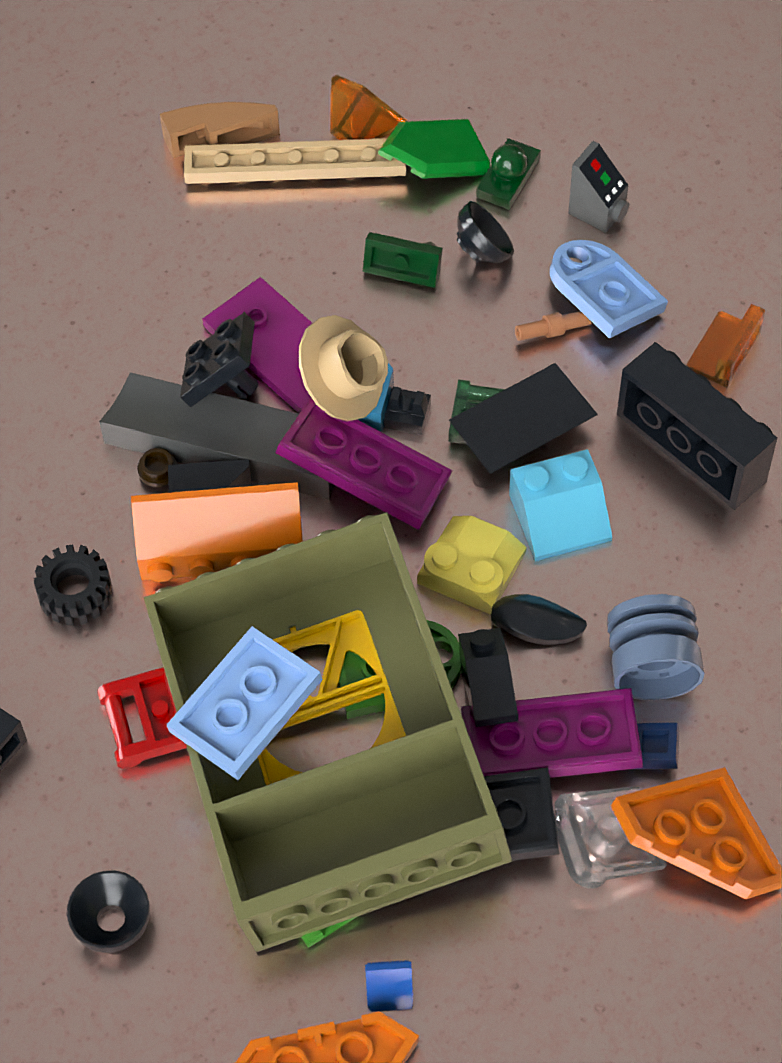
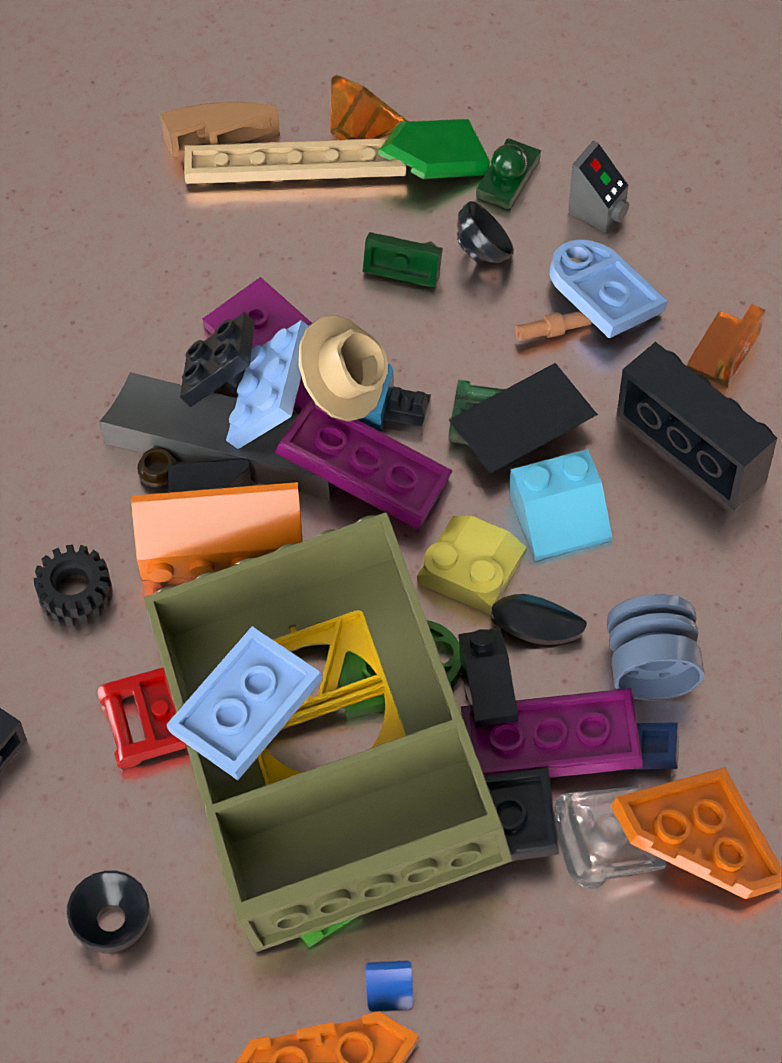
(267, 387): none -> light blue plate

